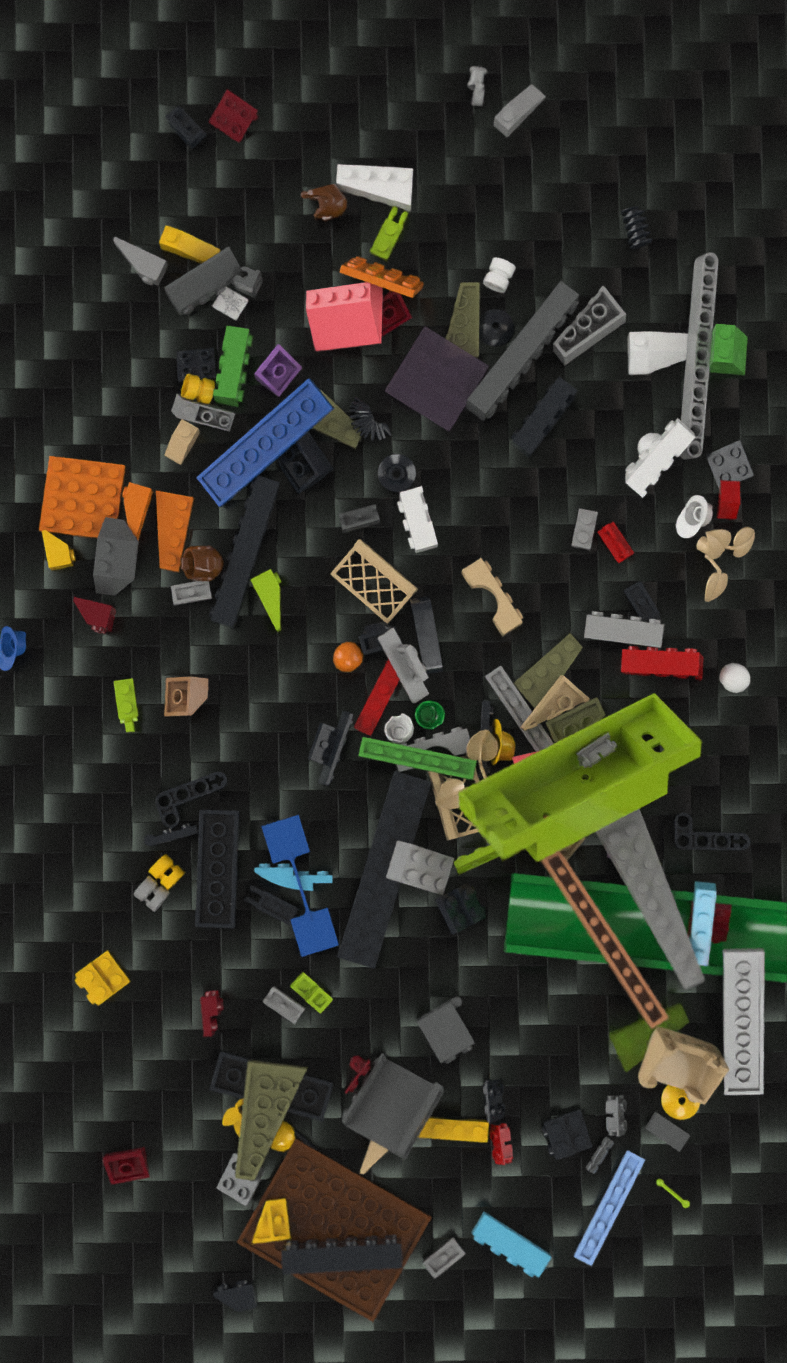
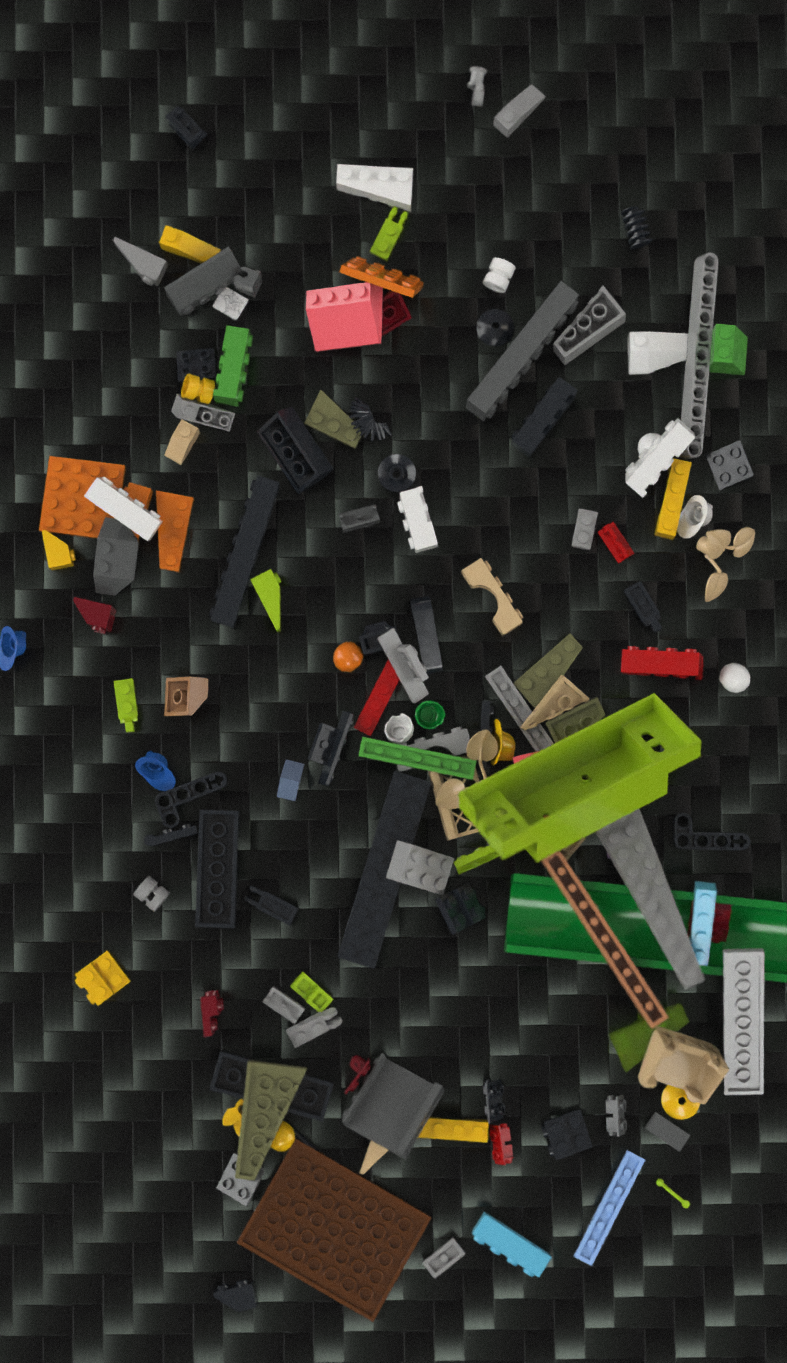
(123, 508): none -> white wedge
(126, 1165): dark red slope -> none
(155, 771): none -> blue piece
(161, 867): yellow wheel -> none
(191, 592): light grey plate -> none
(206, 566): reddish brown helmet -> none
(233, 116): dark red hinge -> none
(265, 442): blue plate -> none
(273, 1222): yellow wing -> none
(277, 371): medium lavender slope -> none
(285, 876): medium azure slope -> none
(290, 780): none -> sand blue slope
(313, 929): blue hinge -> none
(313, 1026): none -> light grey hinge
(330, 199): reddish brown helmet -> none
(341, 1255): black brick -> none
(386, 569): tan fence -> none
(436, 378): clear purple plate -> none
(446, 1031): dark grey container -> none
(466, 319): olive wing -> none
(590, 755): light grey hinge -> none
(599, 1155): dark grey axle -> none
(624, 630): light grey brick -> none
(673, 499): none -> yellow arch
(728, 499): red slope -> none

